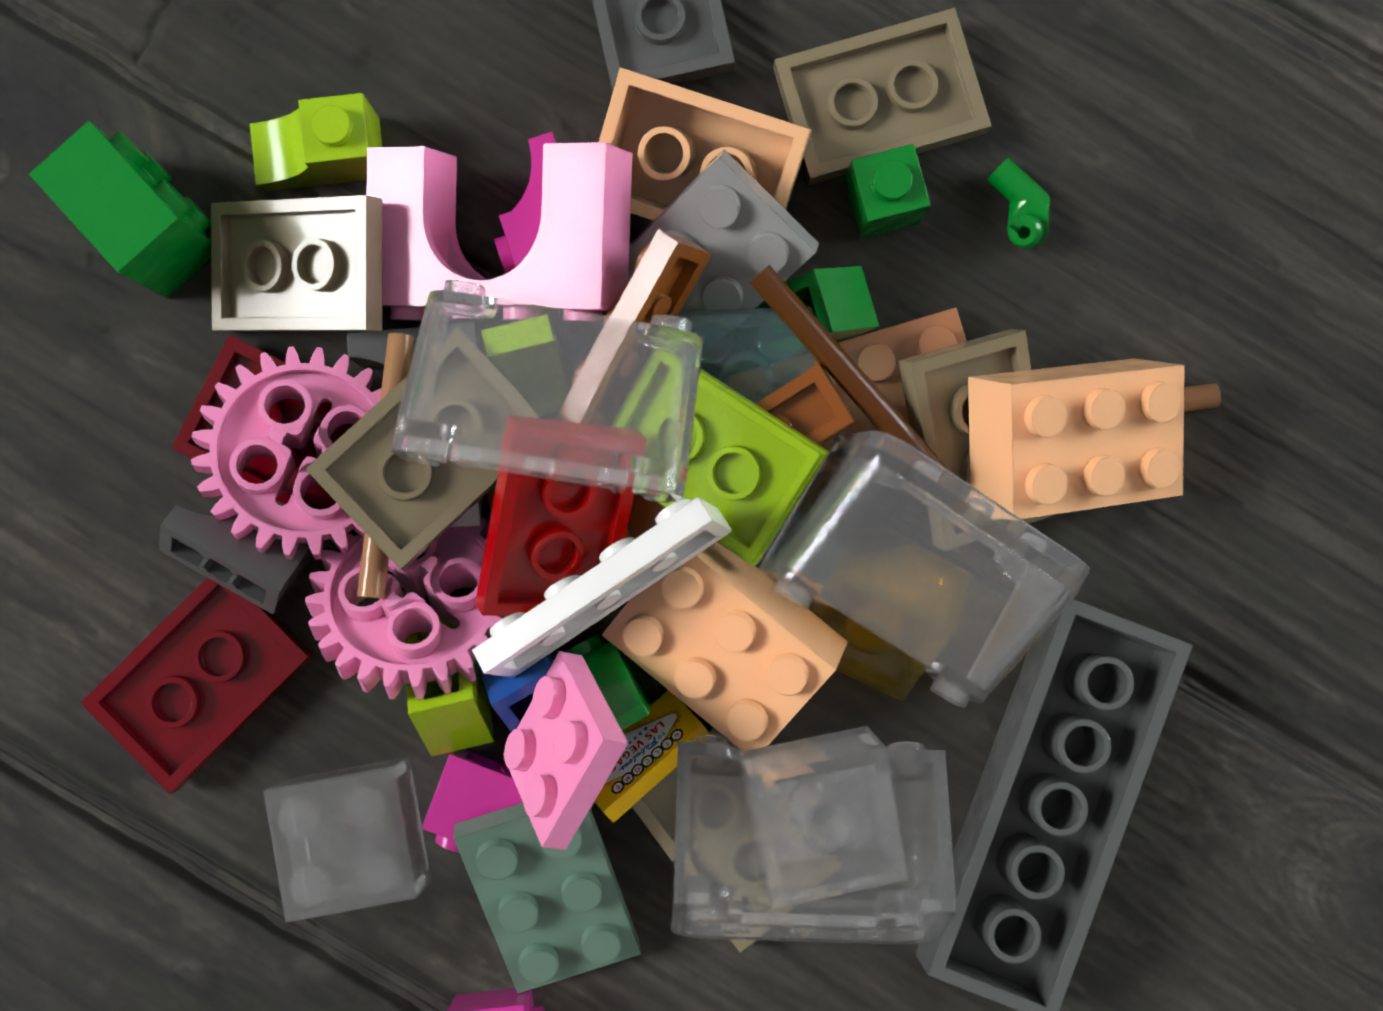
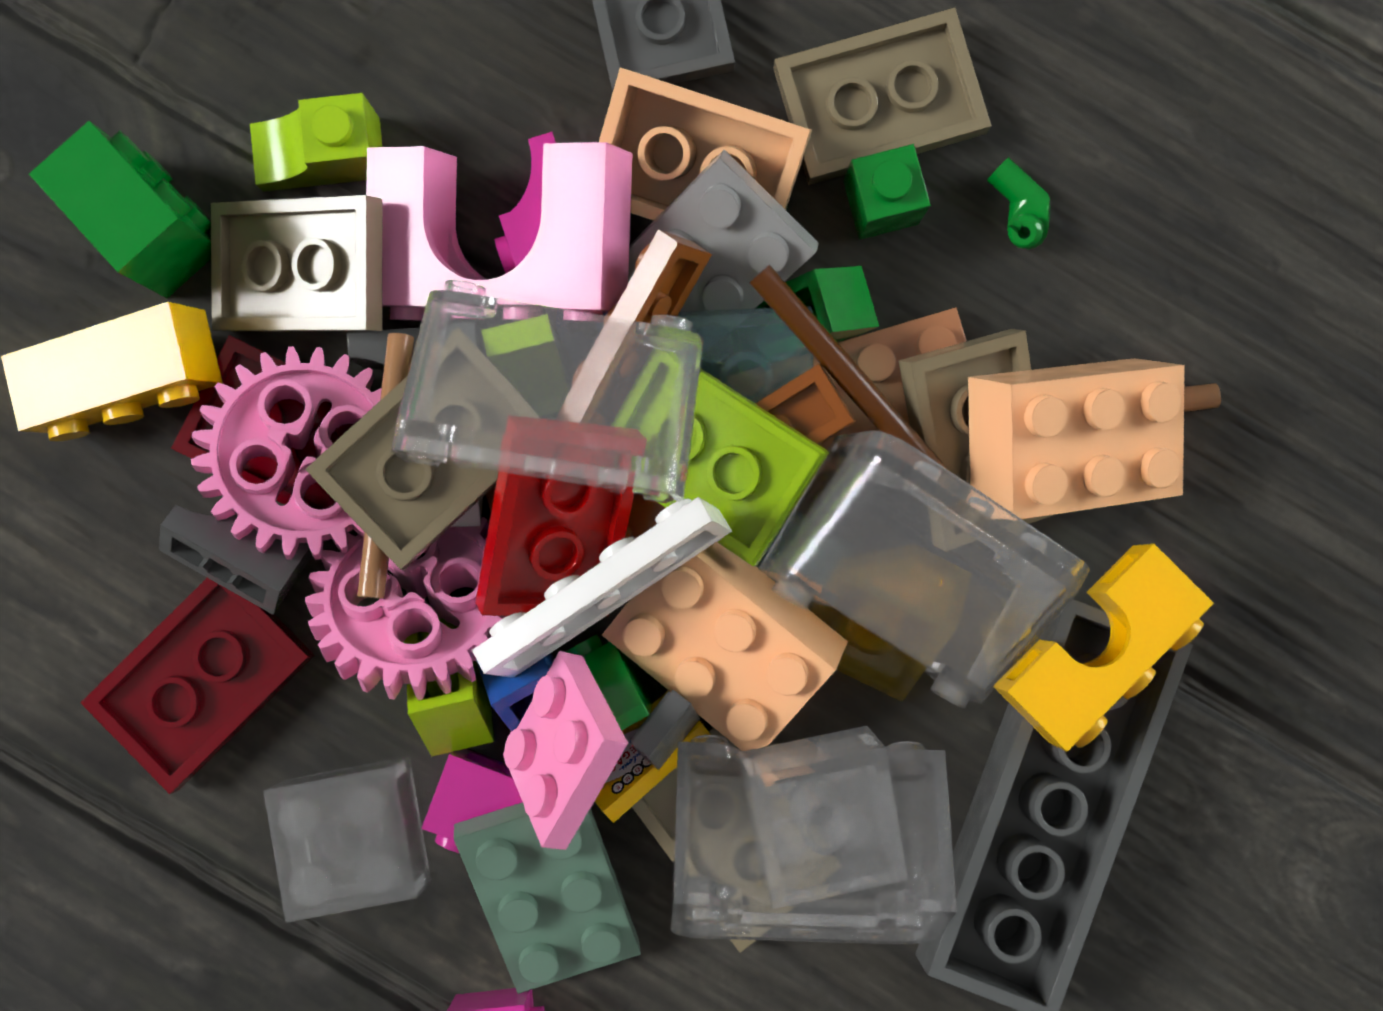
(112, 371): none -> brick
(664, 728): none -> dark grey tile
(1148, 612): none -> yellow arch

